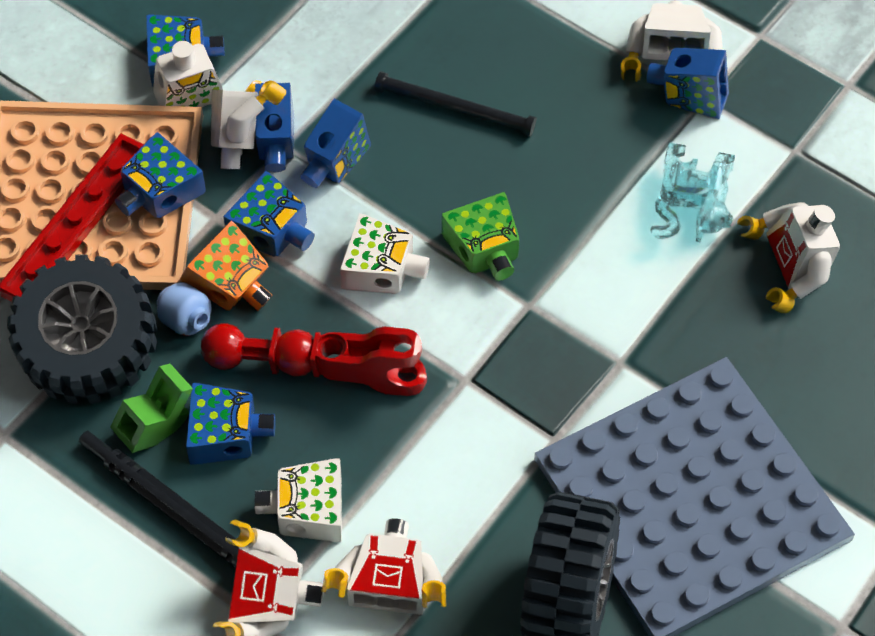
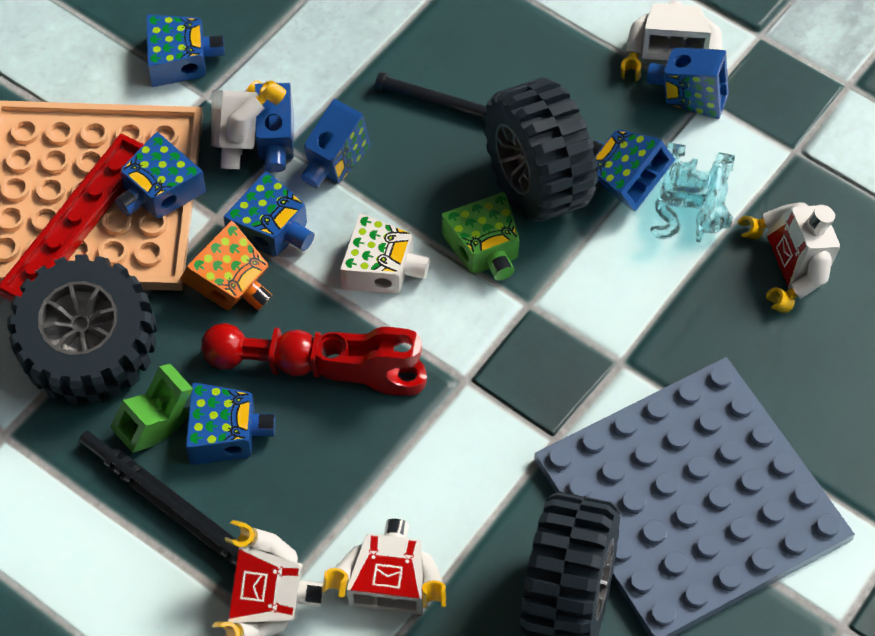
(183, 308): light blue head -> none
(185, 77): white torso -> none
(306, 501): white torso -> none
(540, 149): none -> black wheel
(631, 165): none -> blue torso

